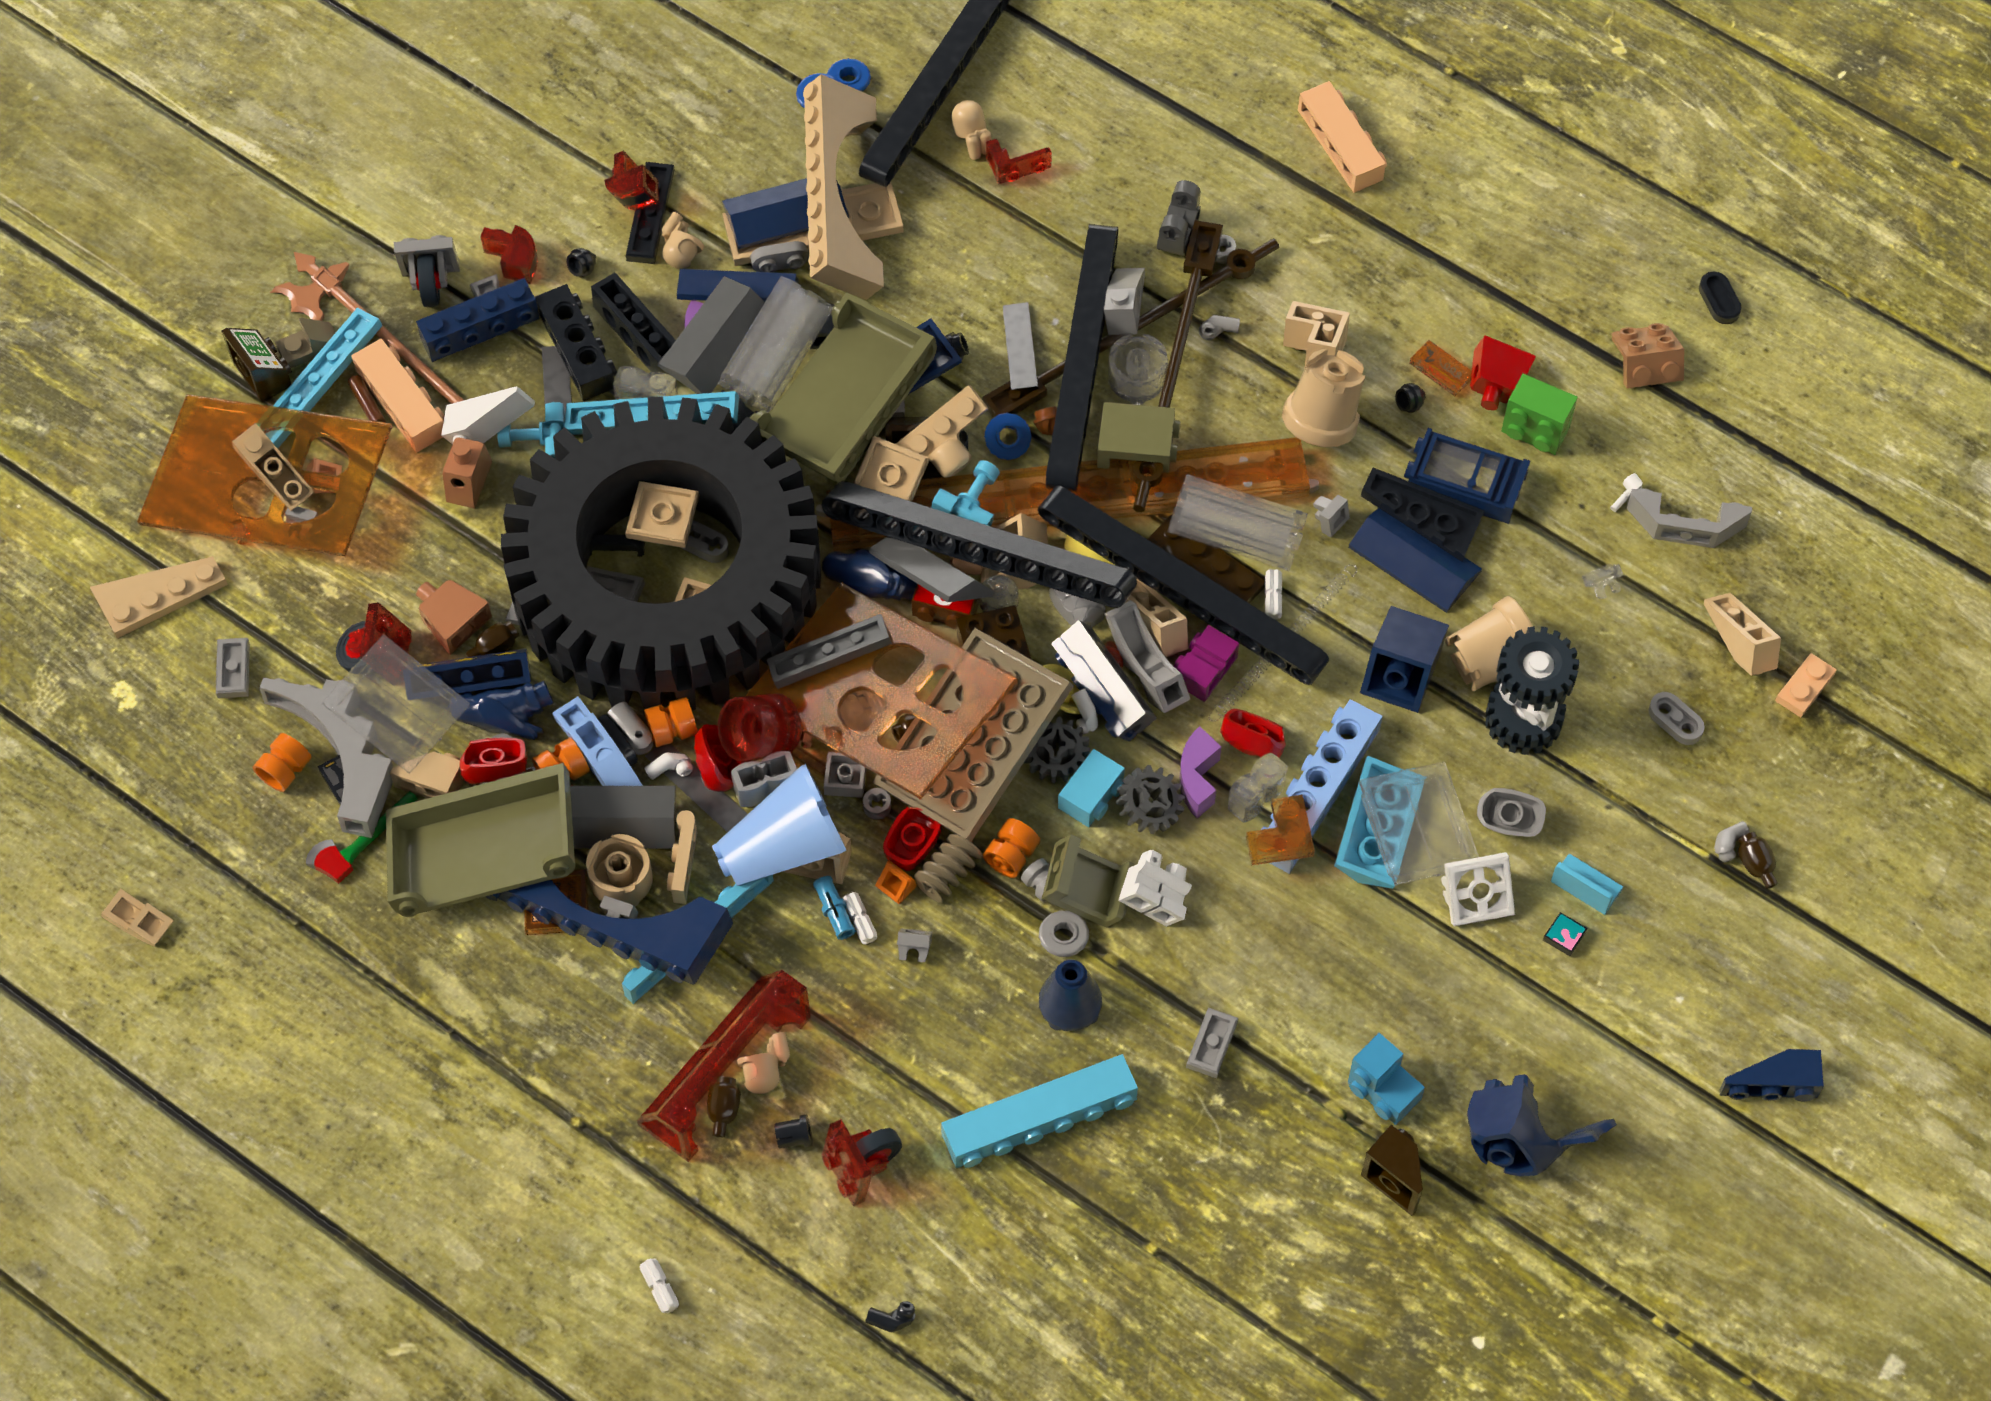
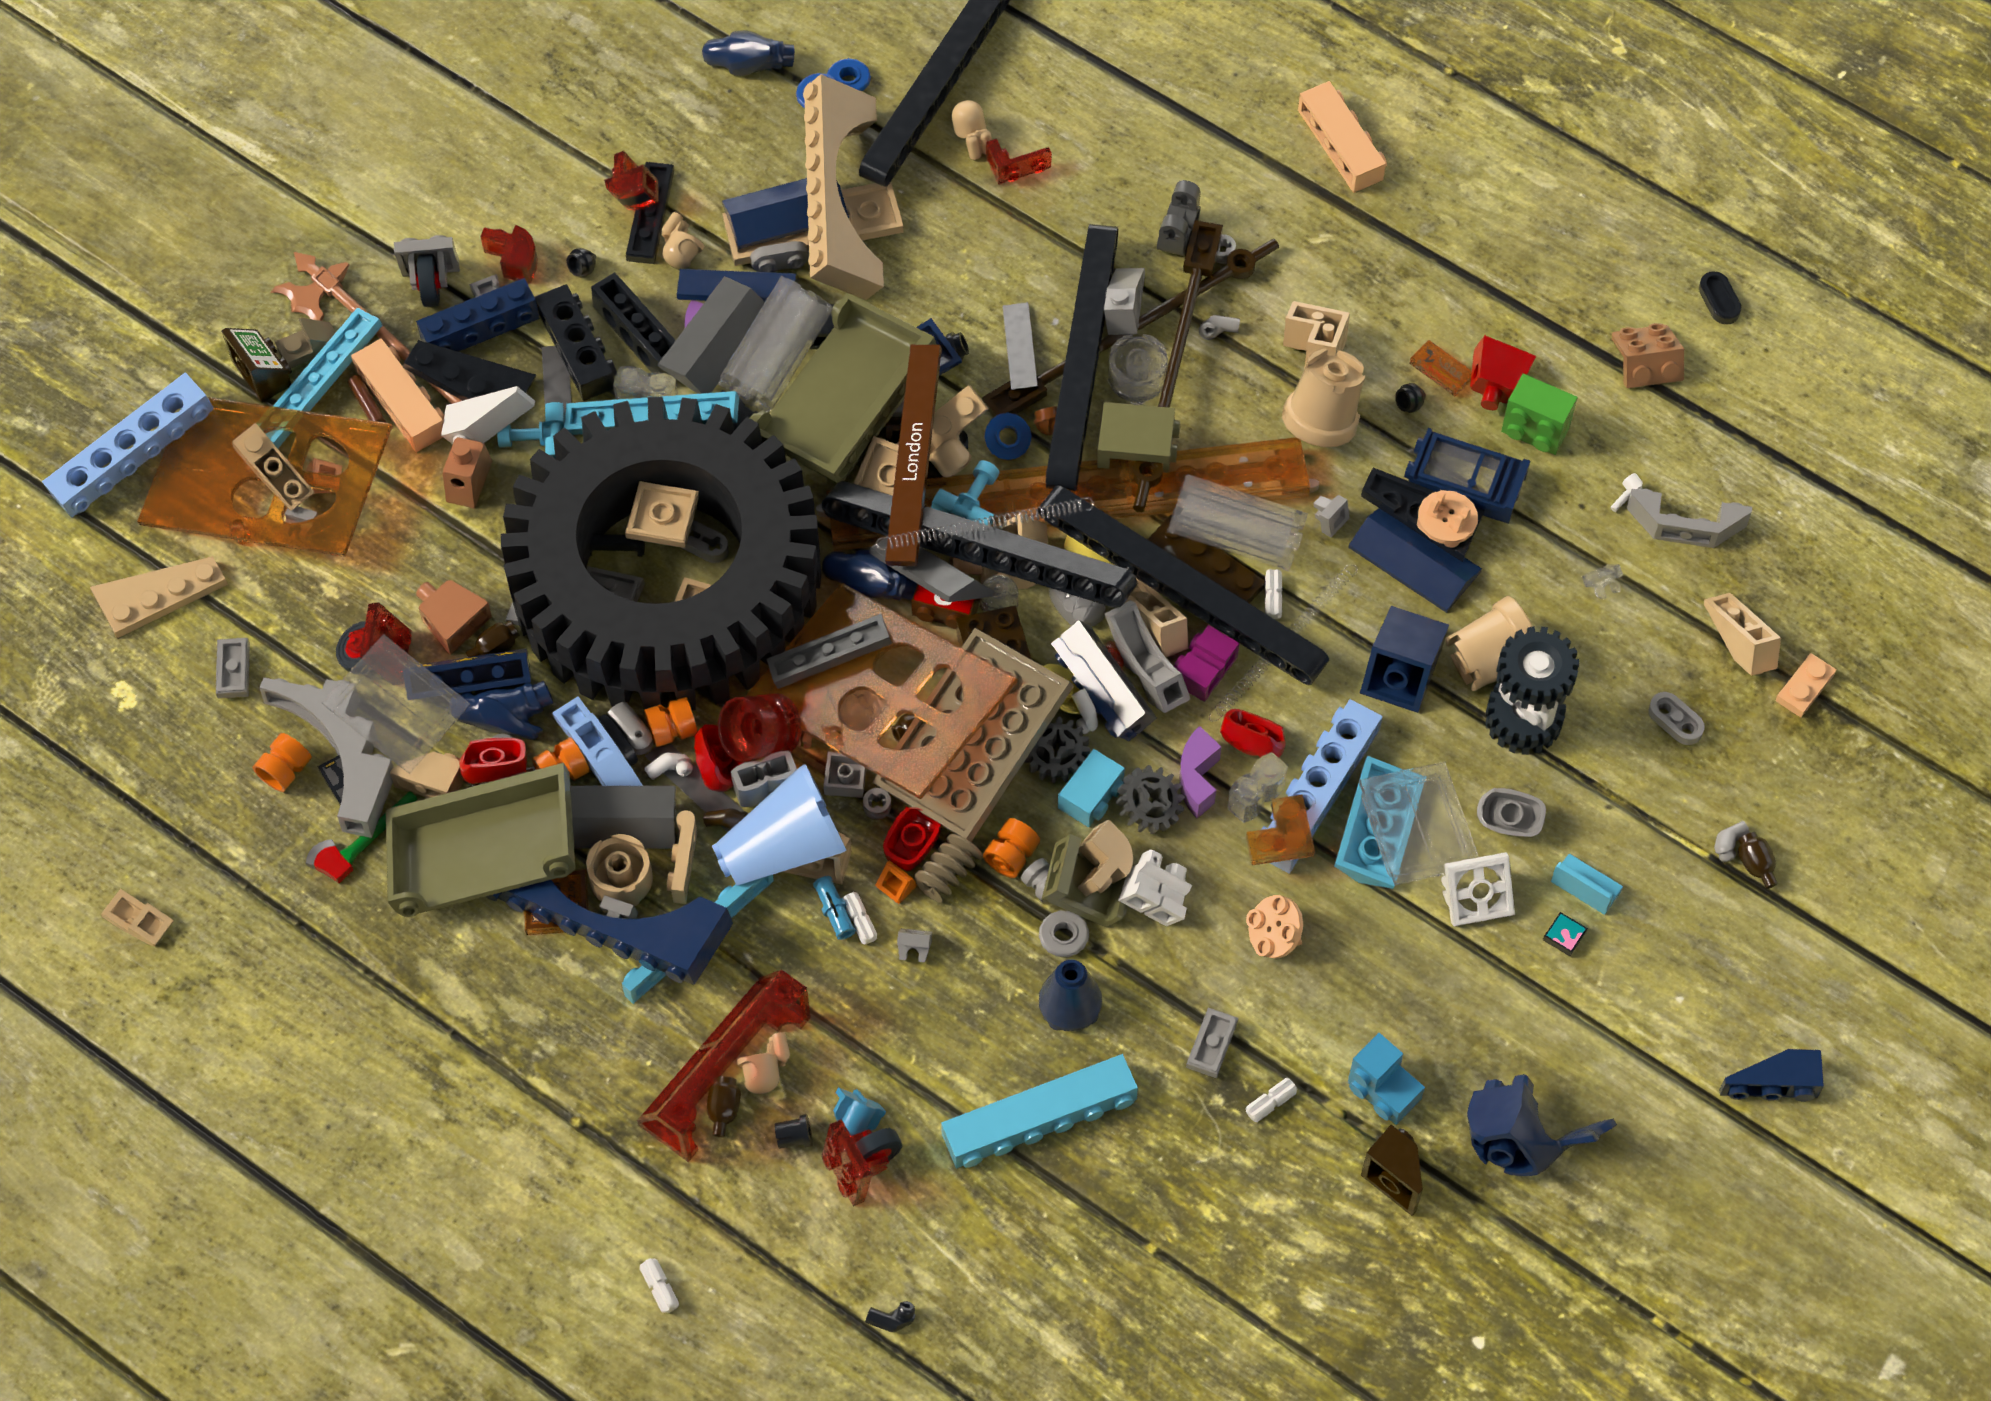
(113, 445): none -> light blue brick
(462, 373): none -> black wing
(724, 817): none -> dark brown arm
(747, 53): none -> dark blue animal
(857, 1111): none -> dark azure piece
(913, 453): none -> reddish brown tile
(989, 525): none -> clear piece
(1109, 853): none -> tan brick
(1269, 915): none -> light nougat plate
(1277, 1096): none -> white piece
(1458, 525): none -> light nougat plate

